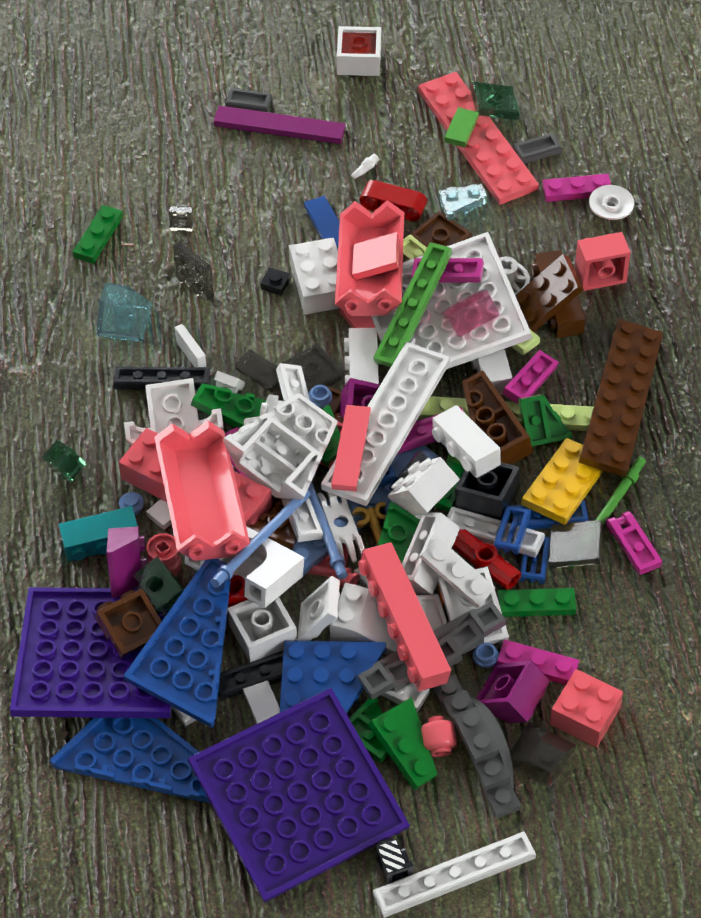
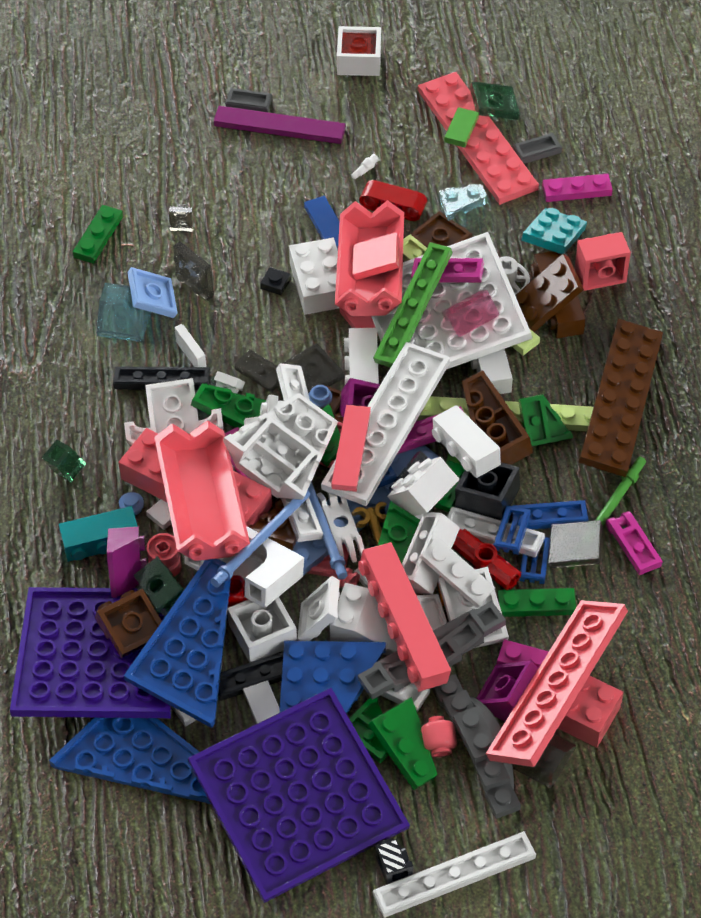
(152, 292): none -> light blue tile
(485, 655): medium blue plate -> none
(530, 377): dark pink plate -> none
(554, 230): none -> teal plate
(556, 683): none -> coral plate
(561, 484): yellow plate -> none
(611, 202): white dish -> none

